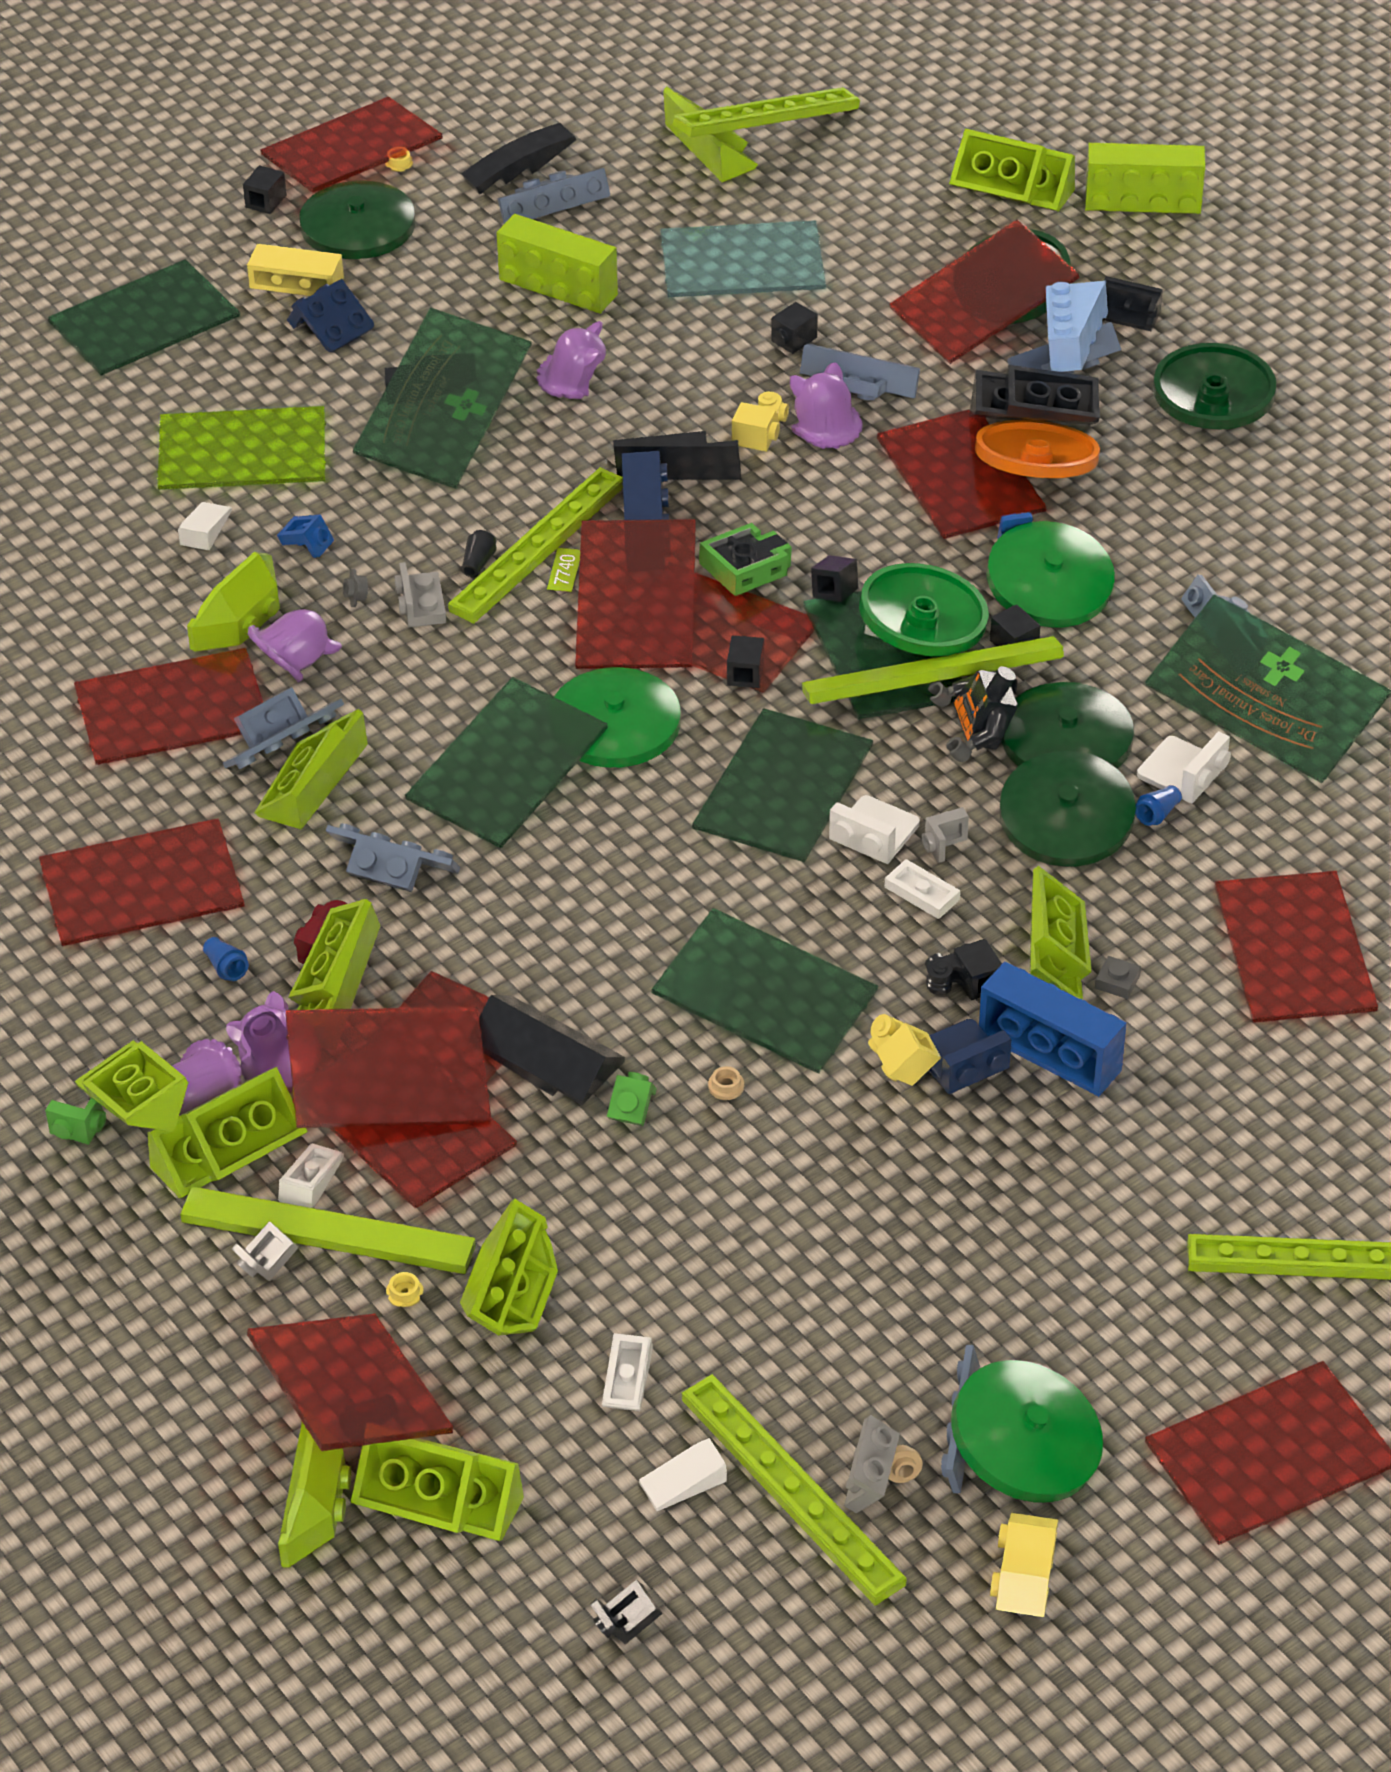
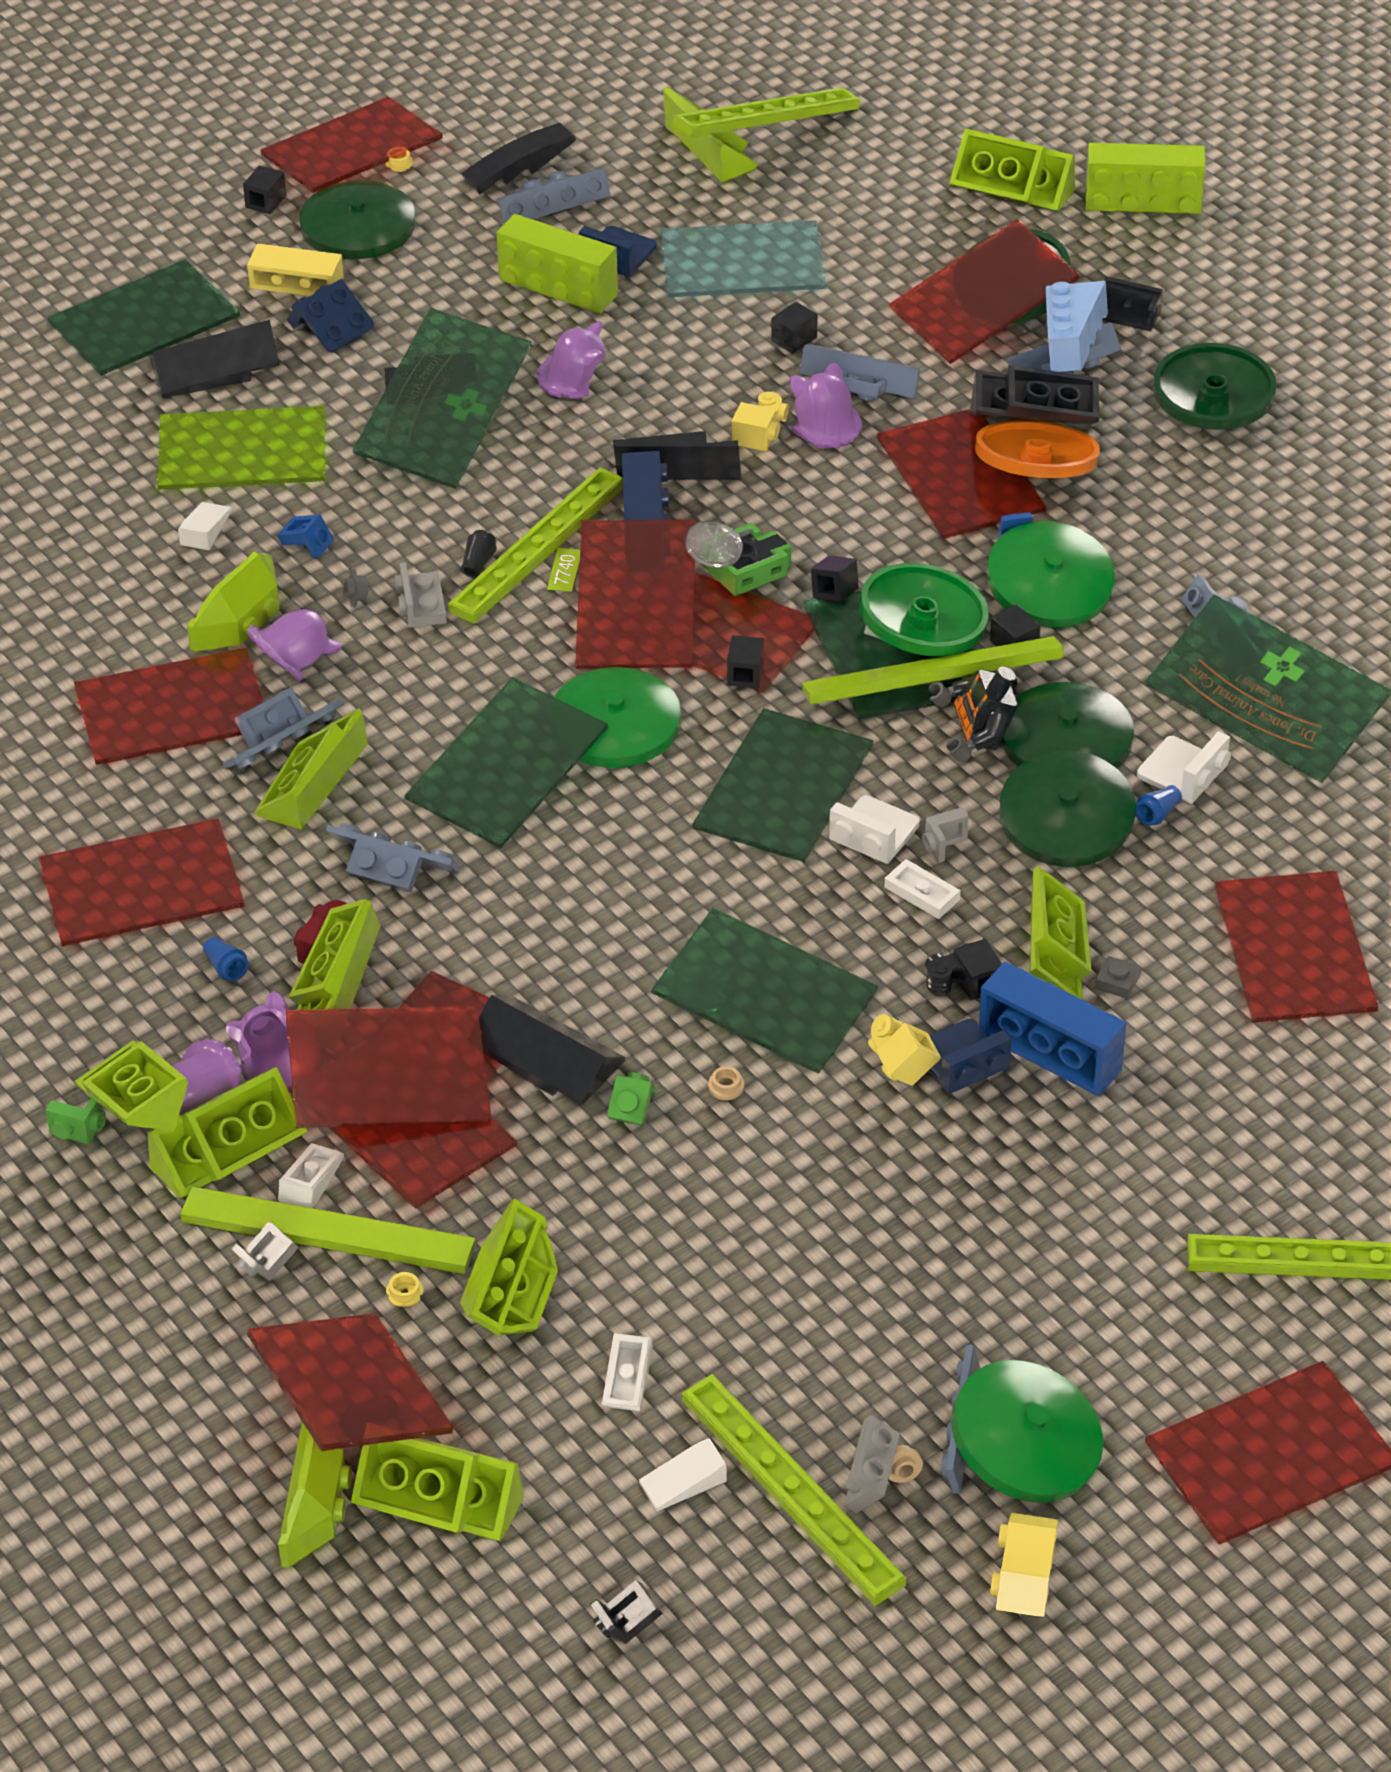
(215, 360): none -> black slope
(631, 247): none -> dark blue bracket
(714, 544): none -> clear wheel

